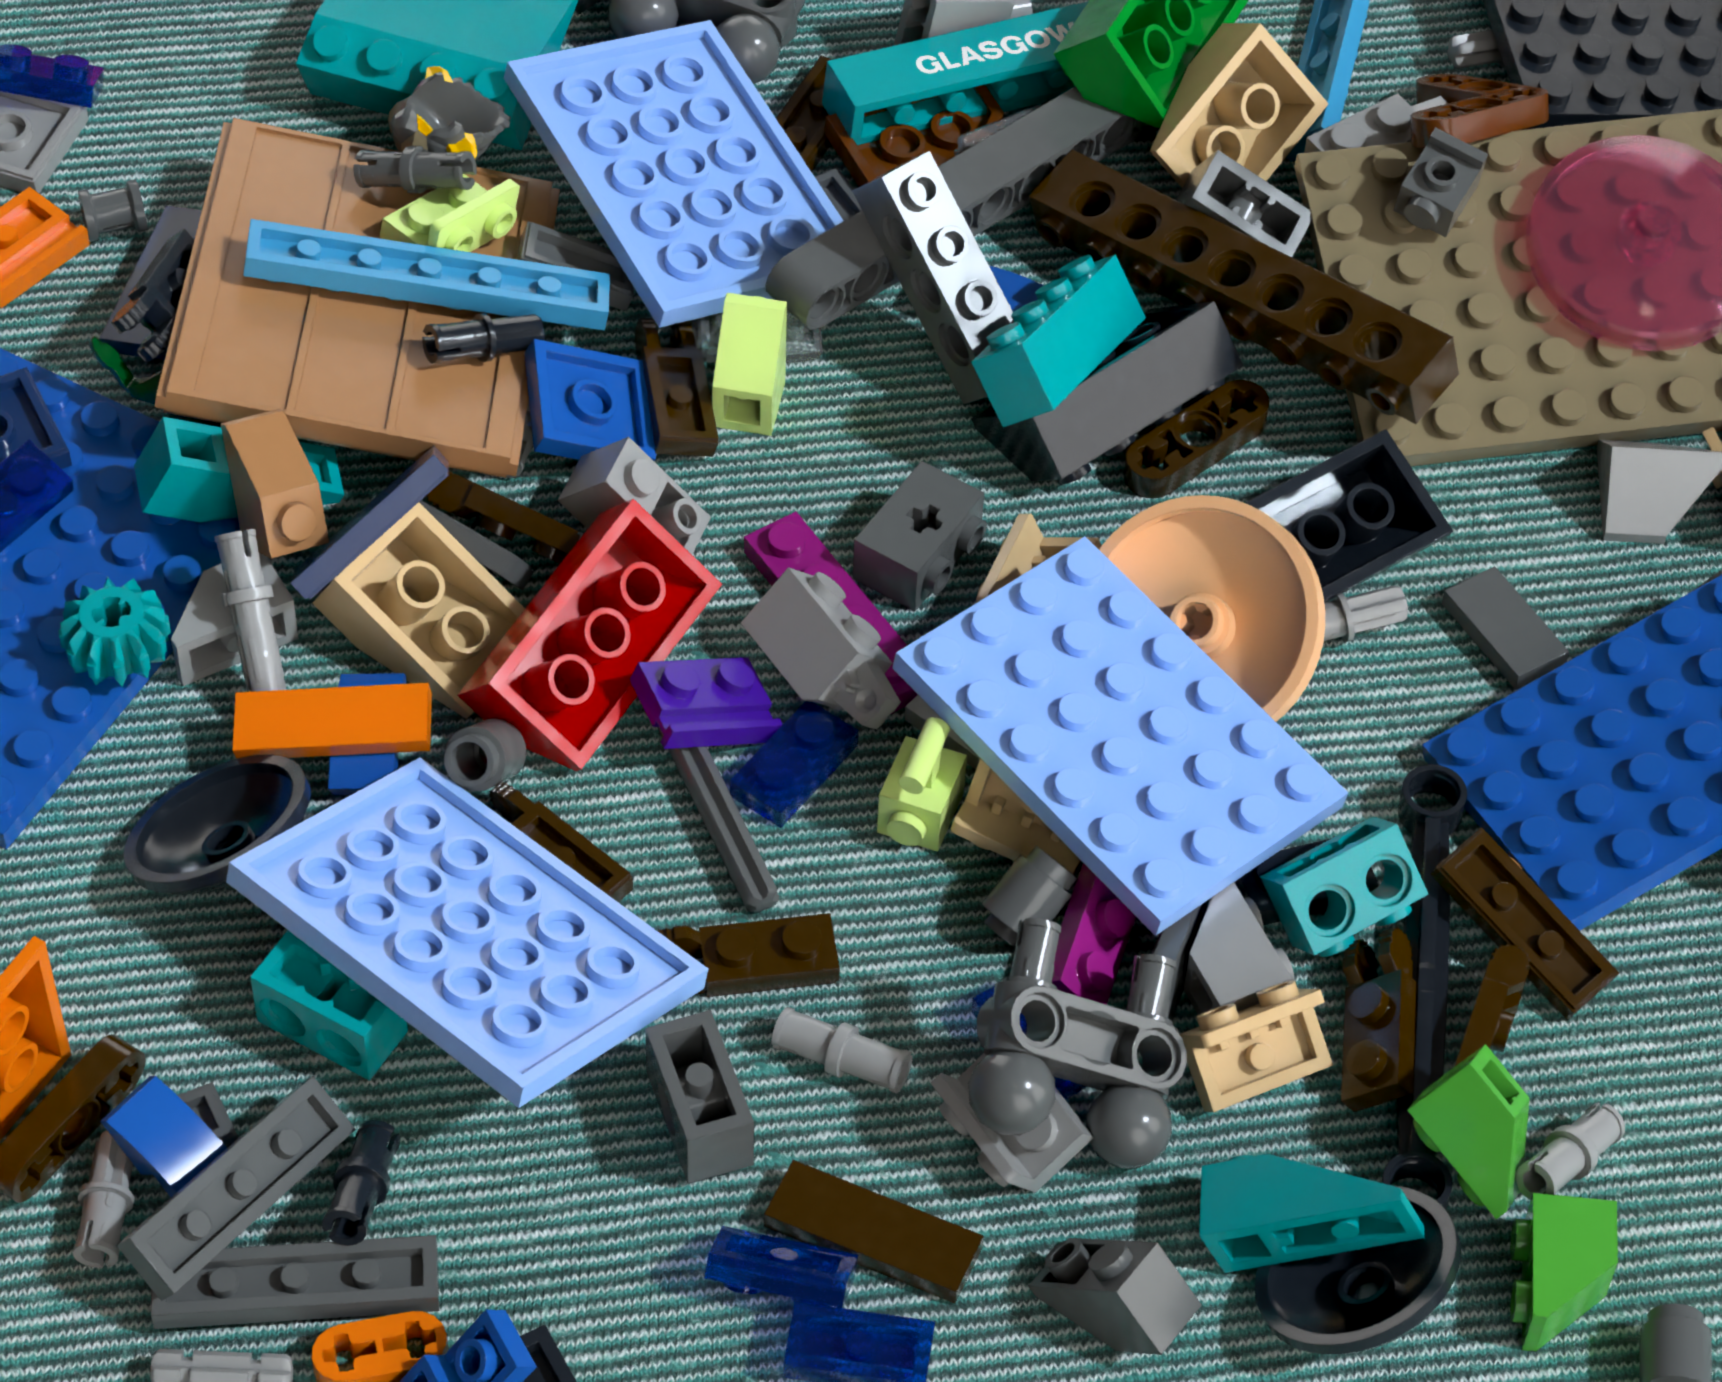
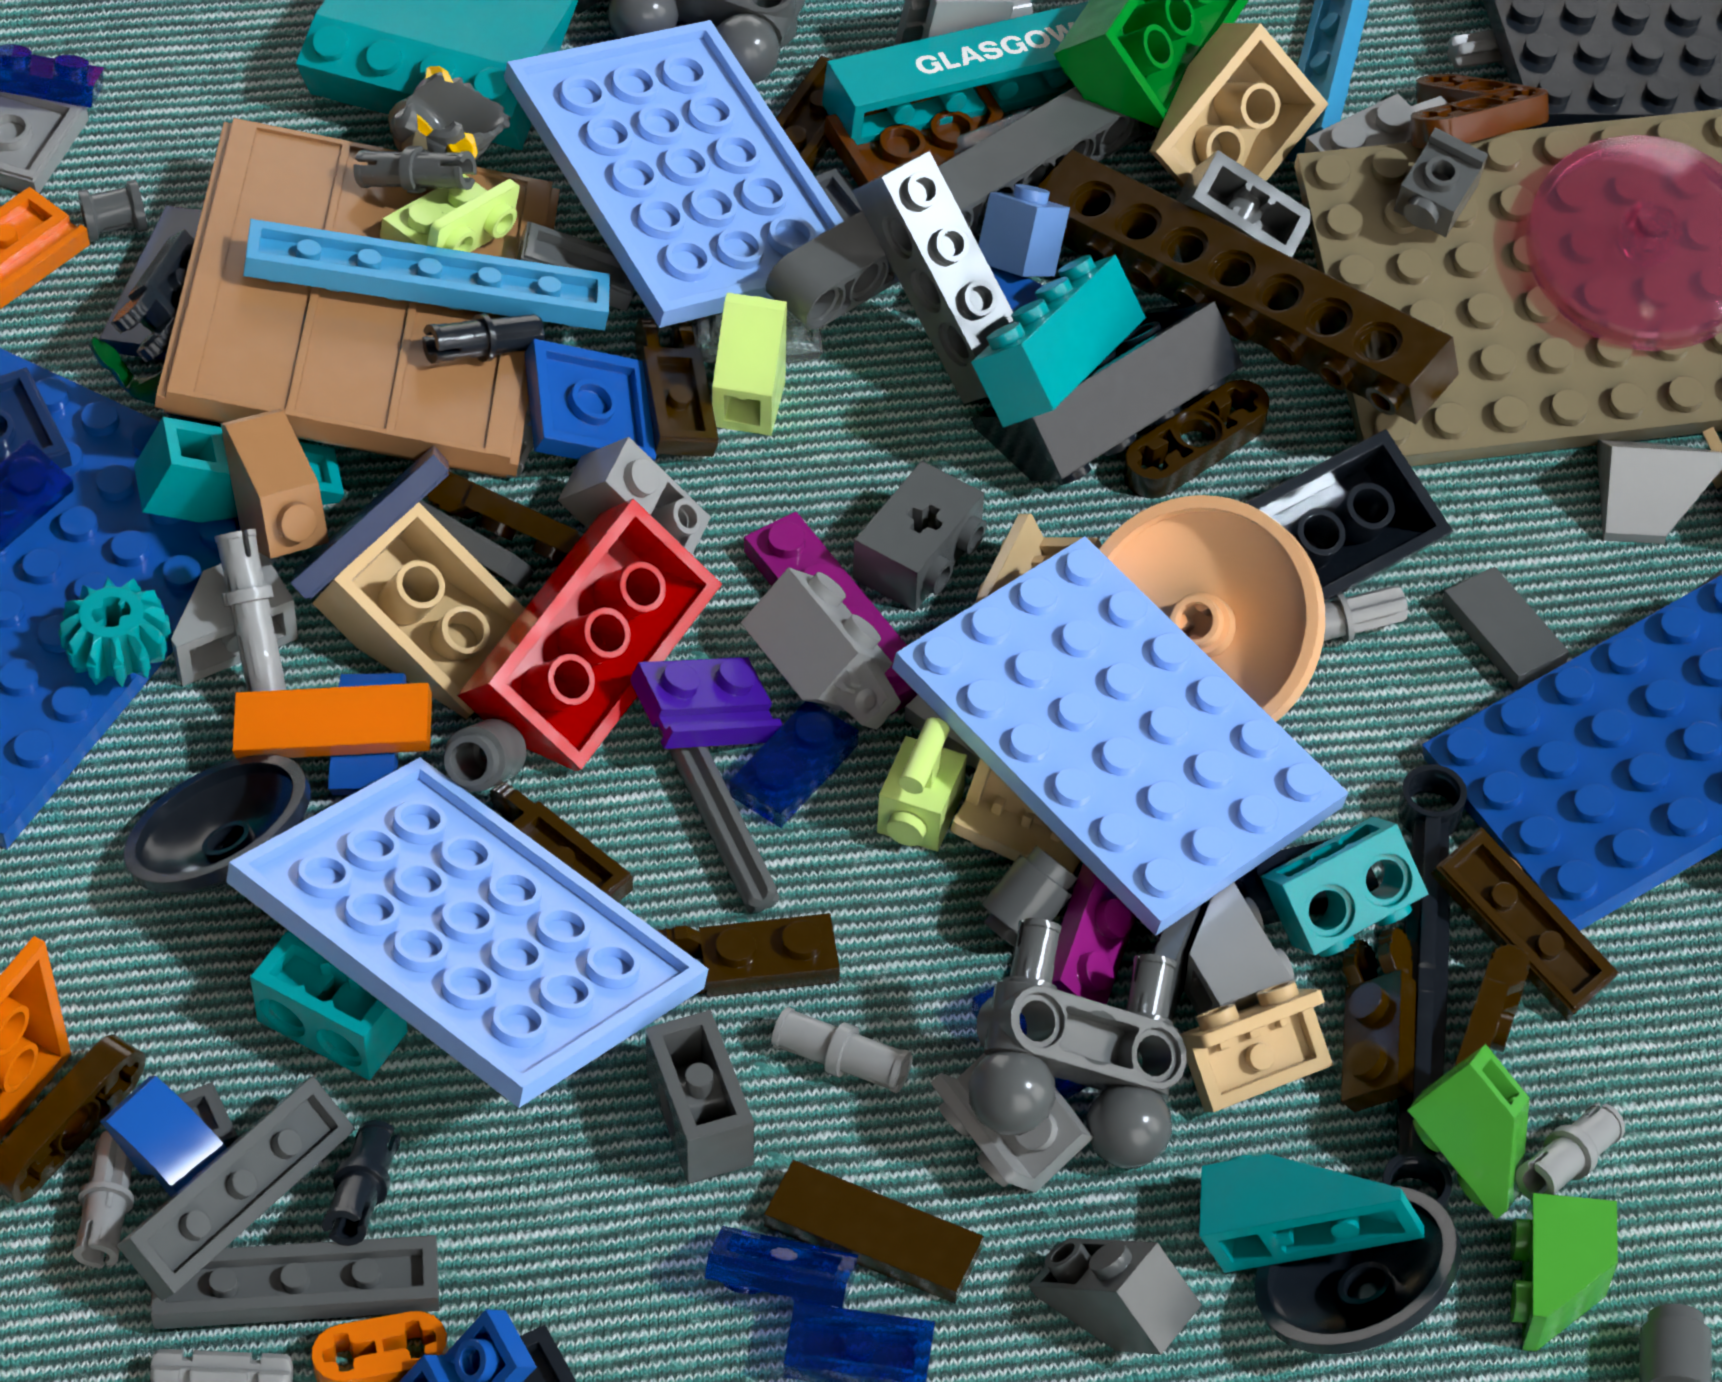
(1023, 231): none -> medium blue brick

